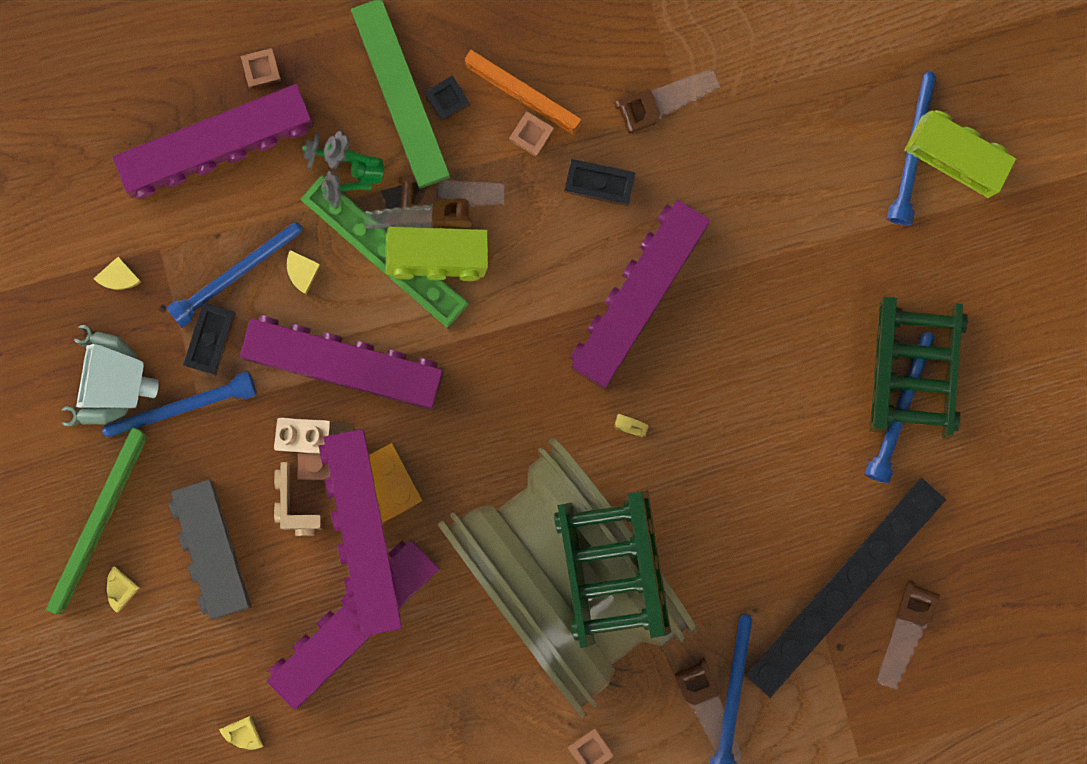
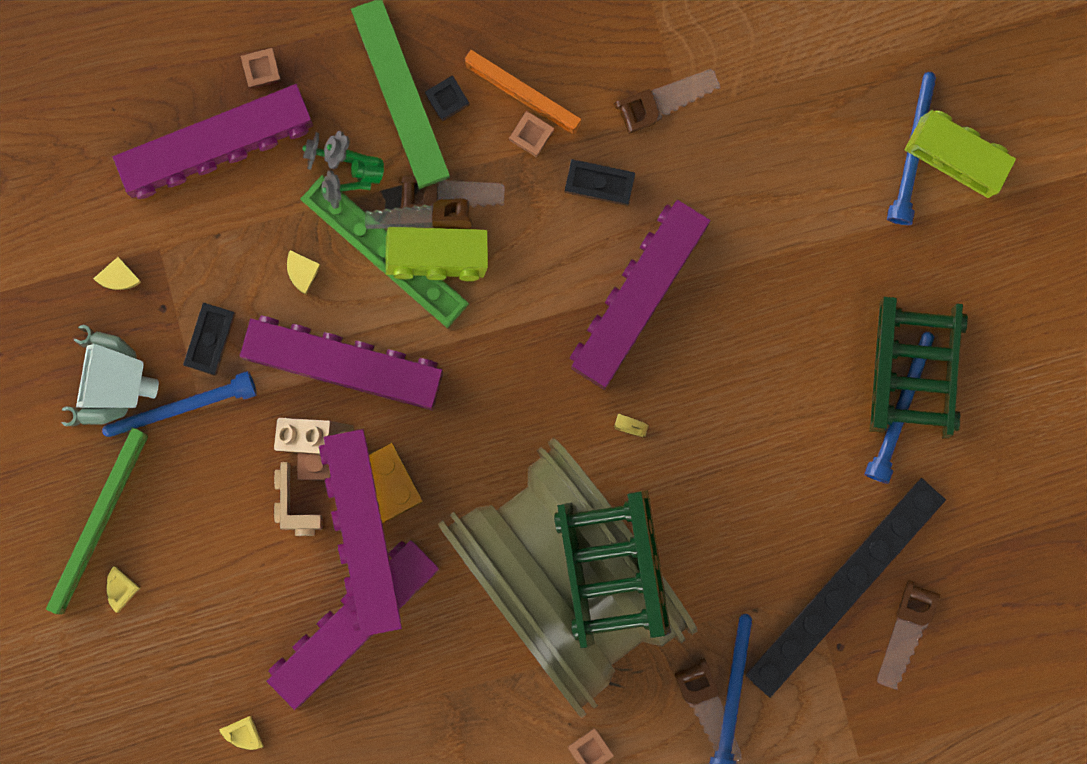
(184, 310): blue piece -> none
(210, 549): dark grey brick -> none

